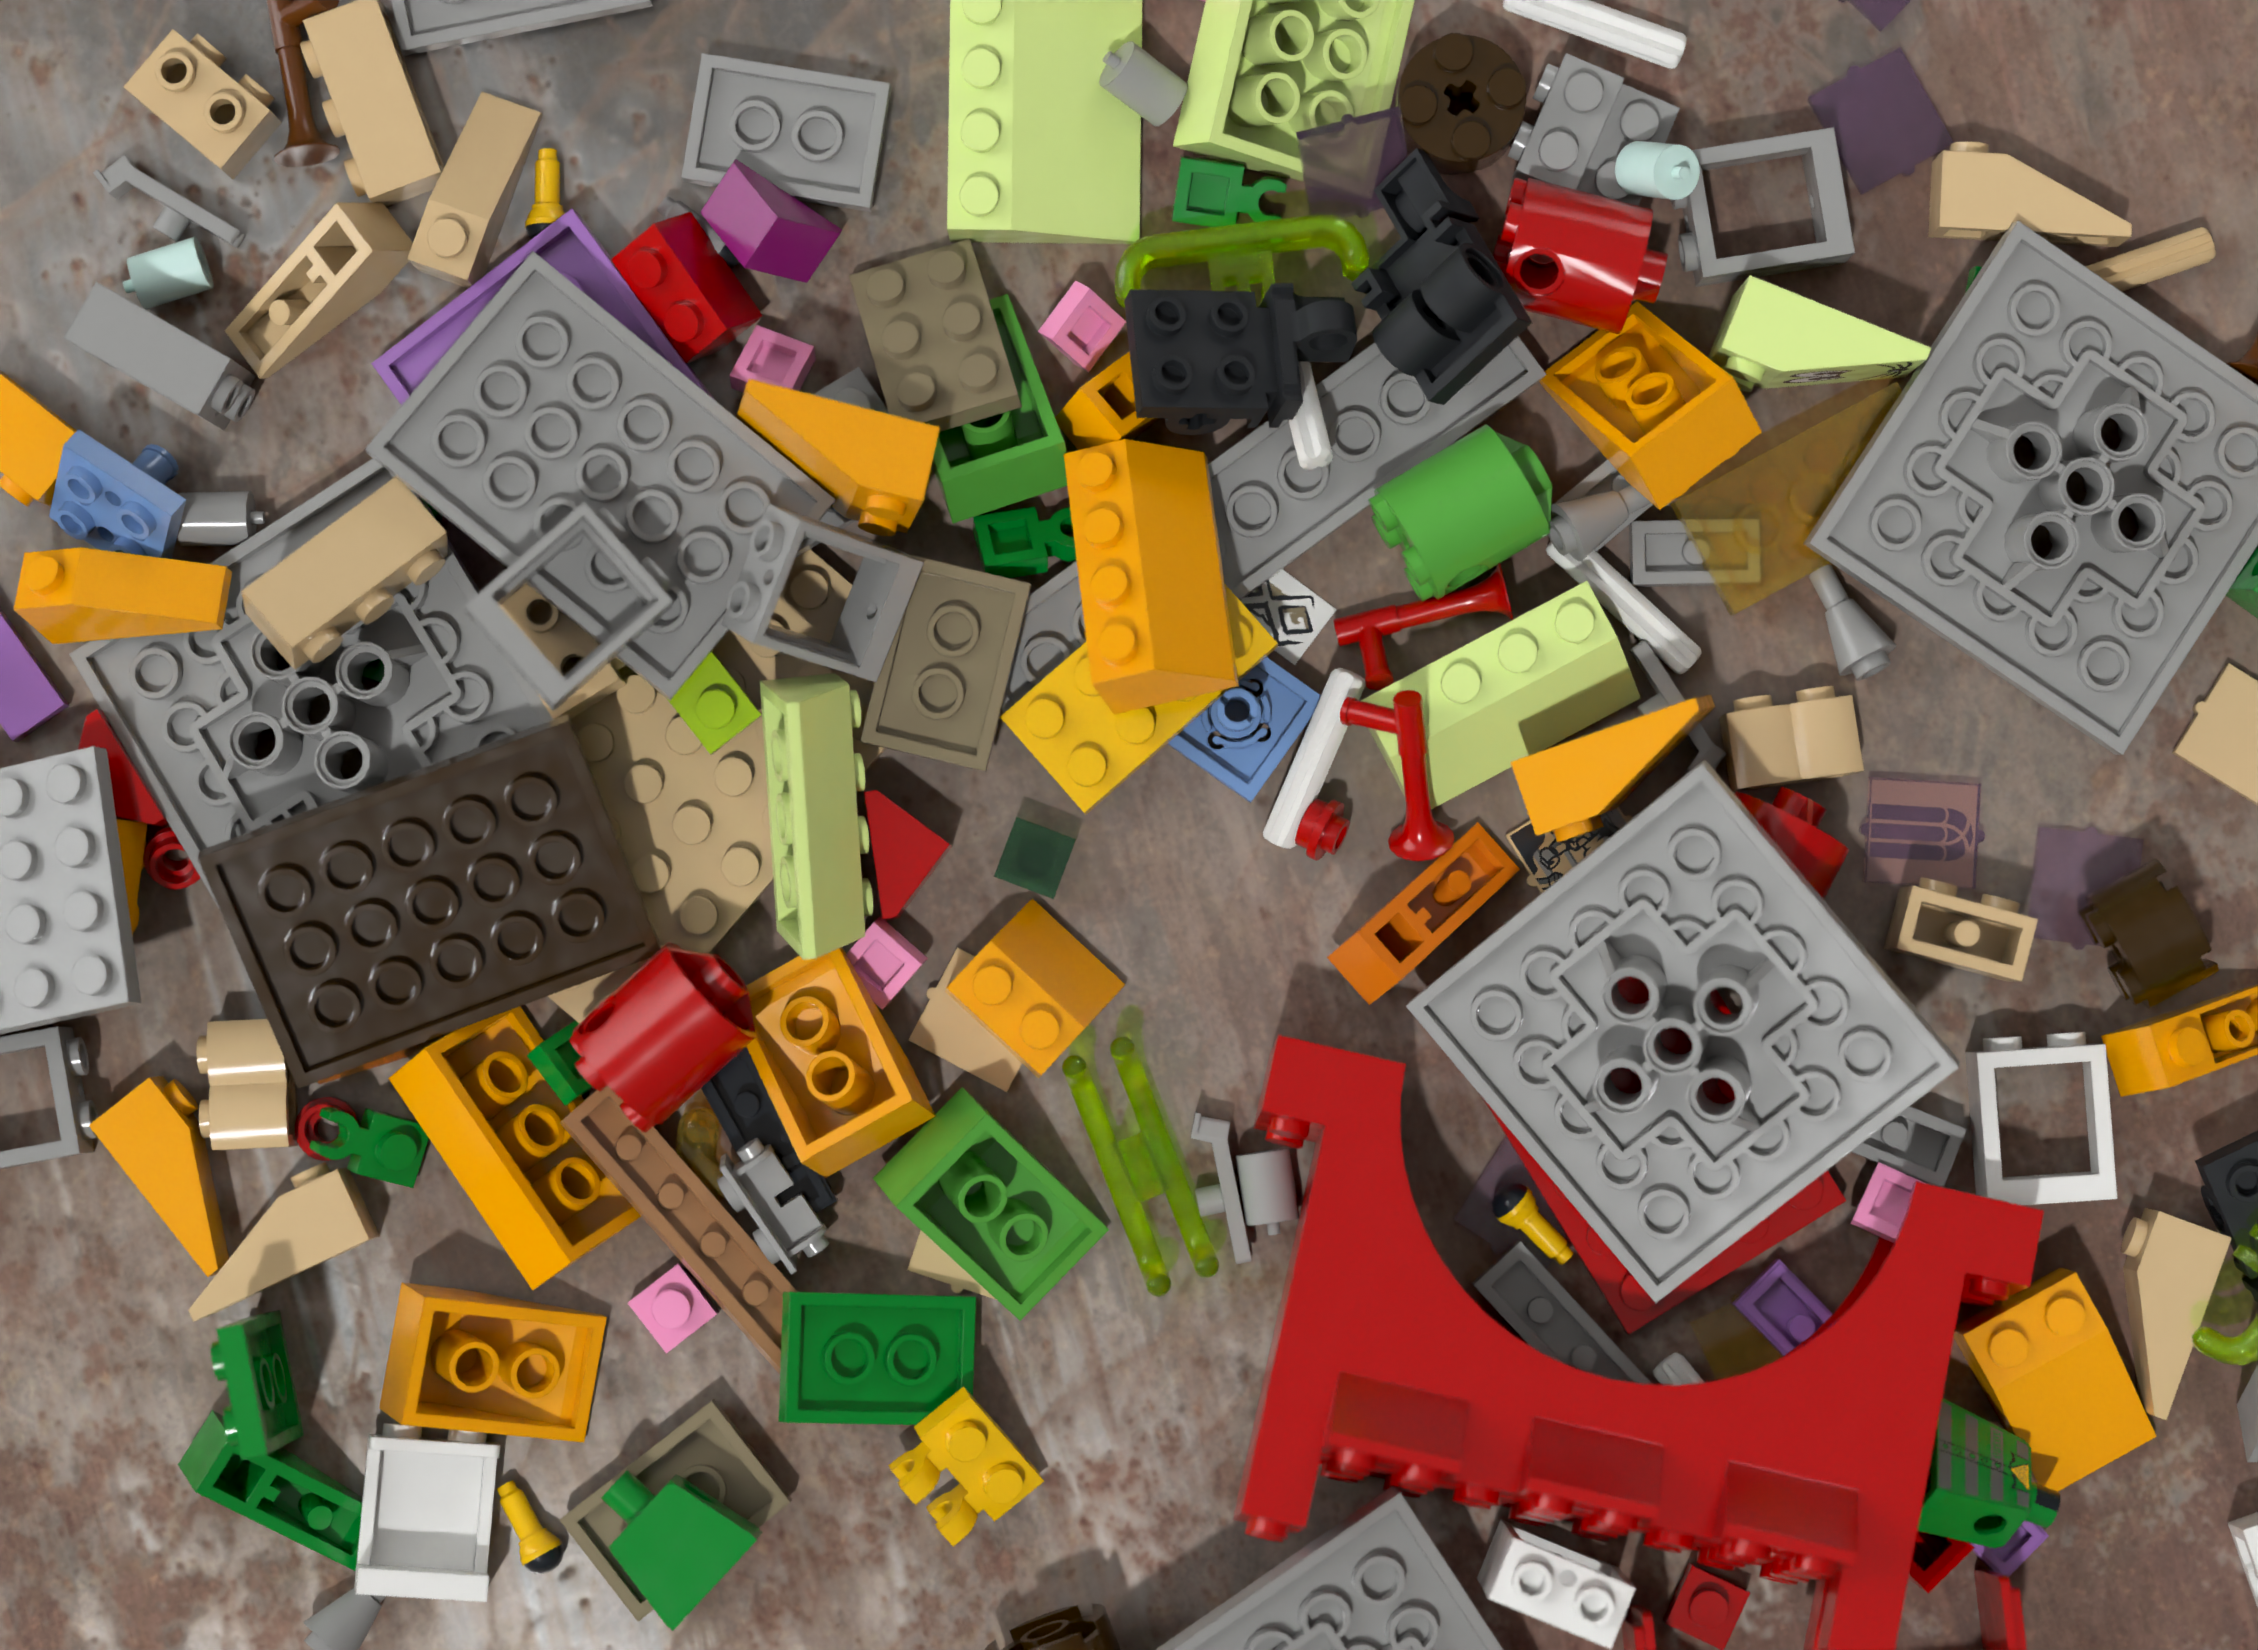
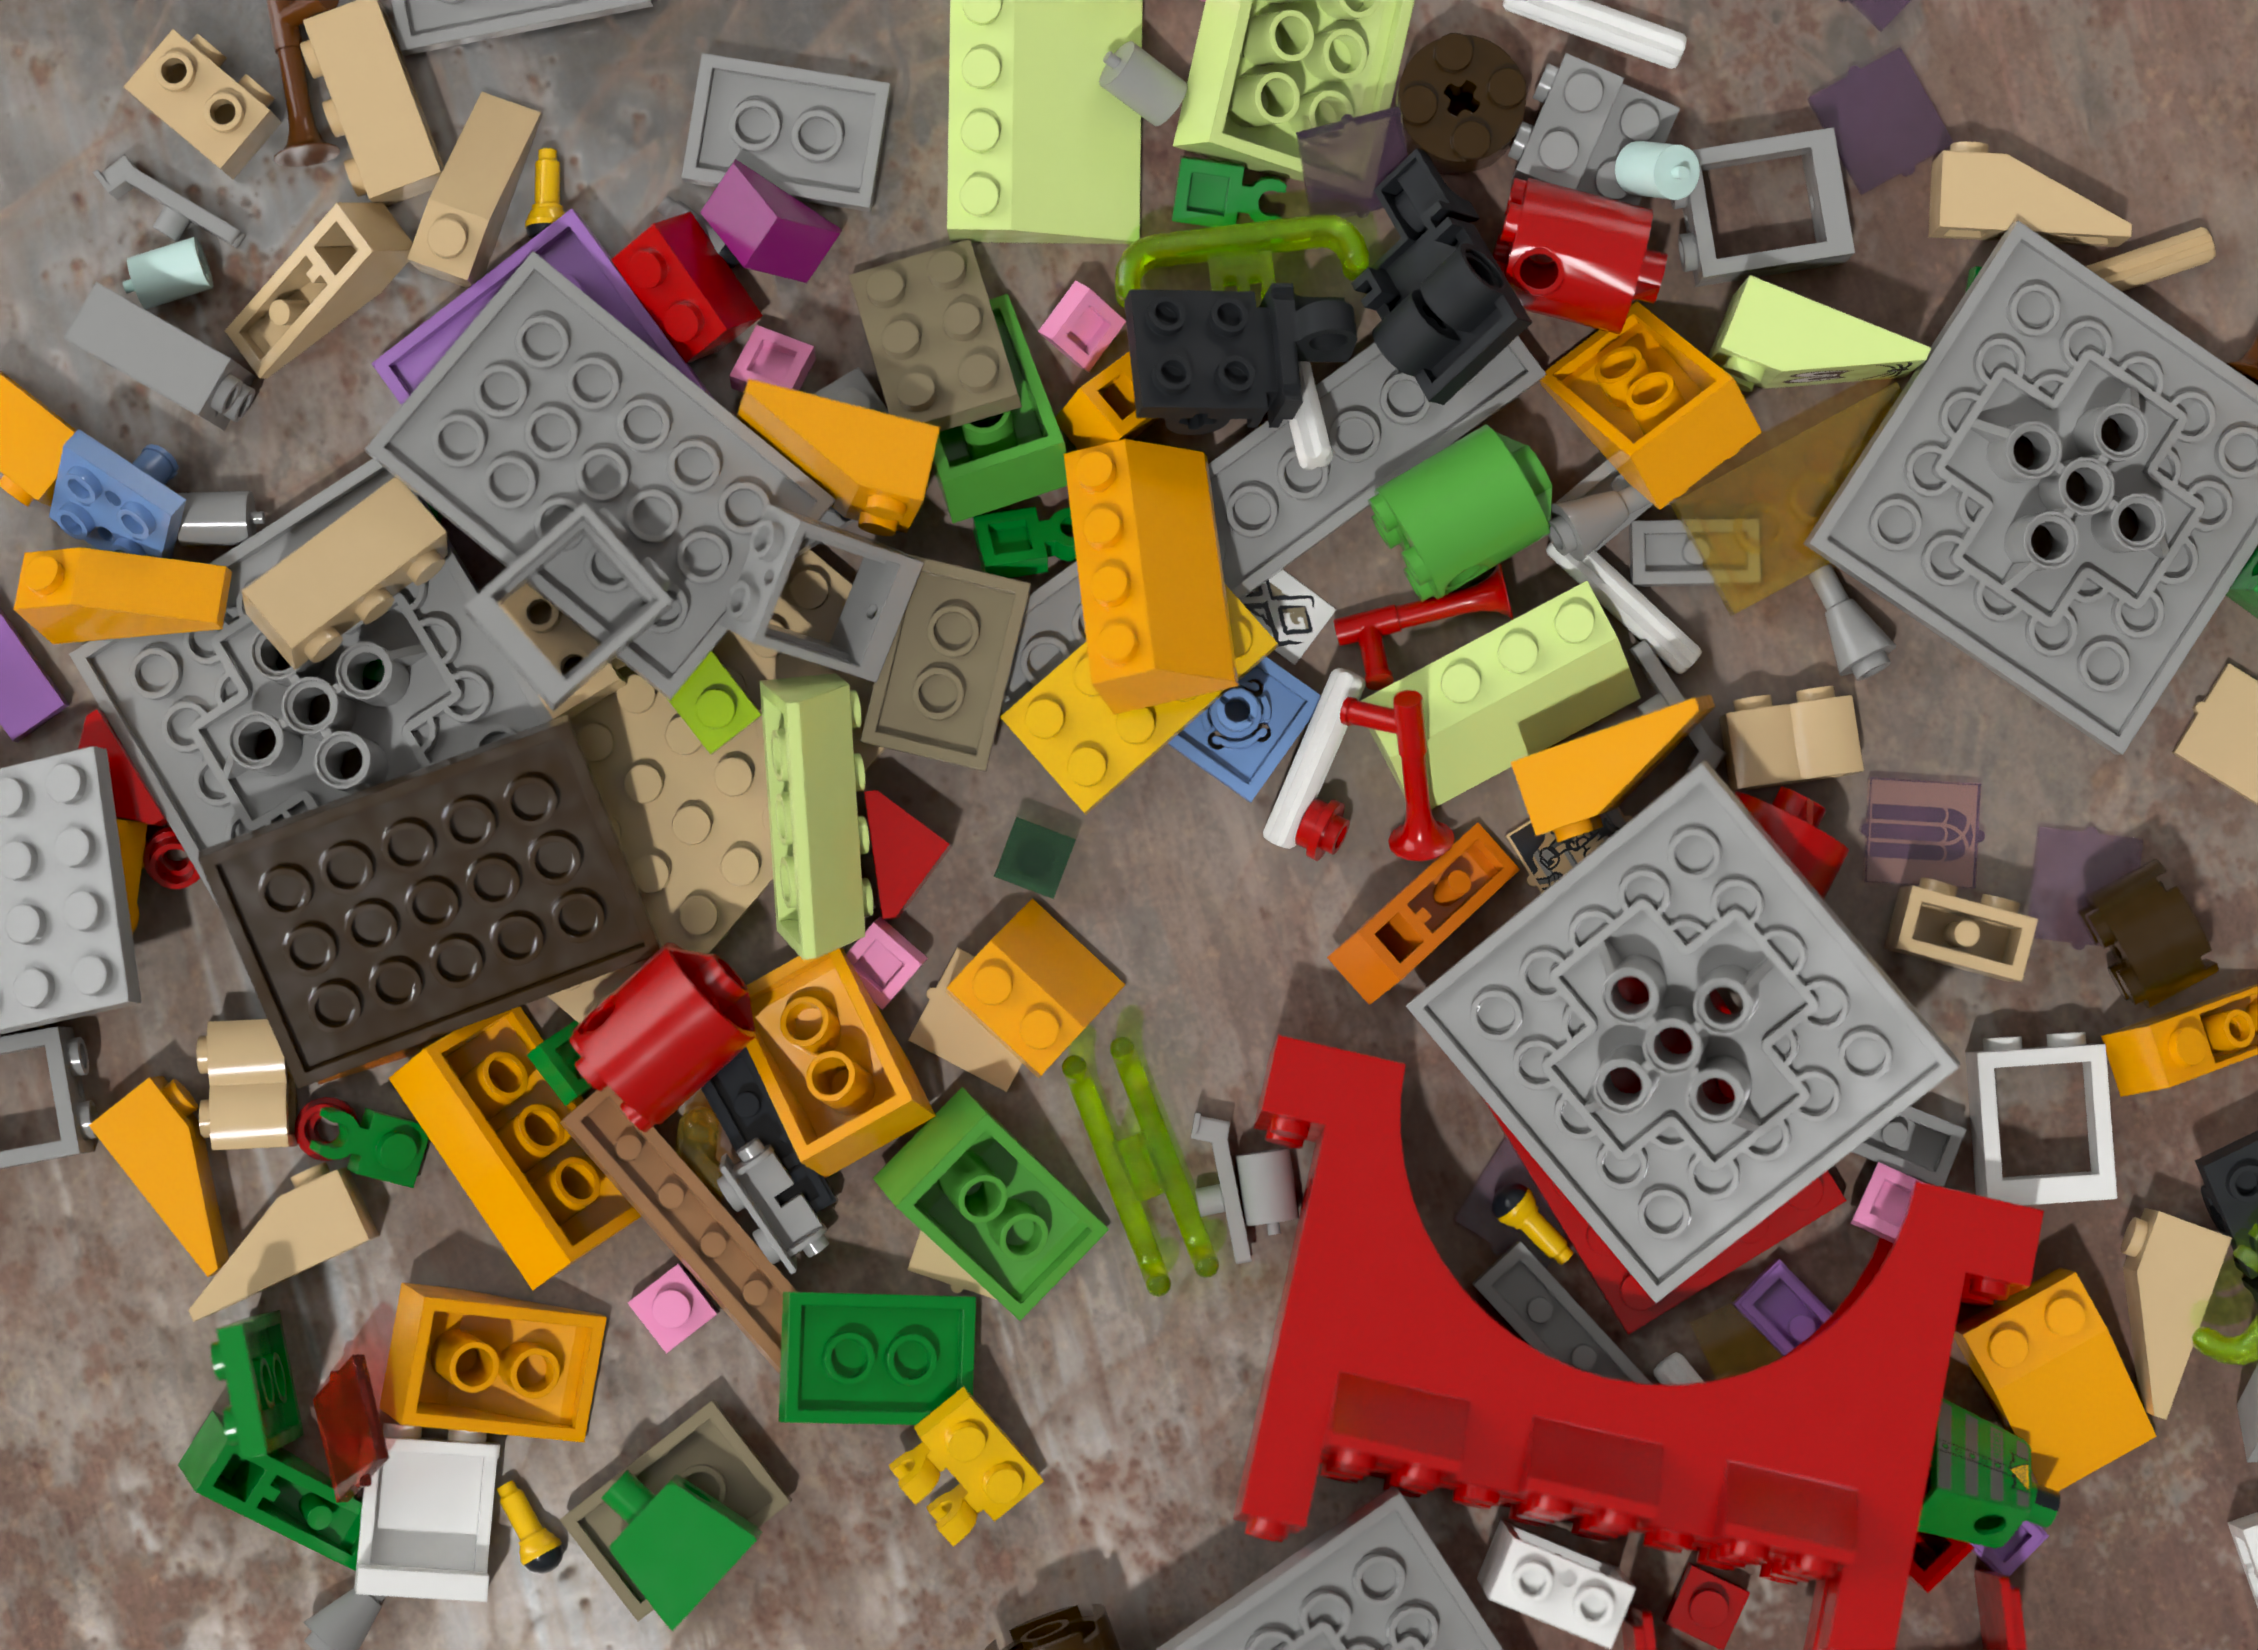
(350, 1428): none -> clear red piece

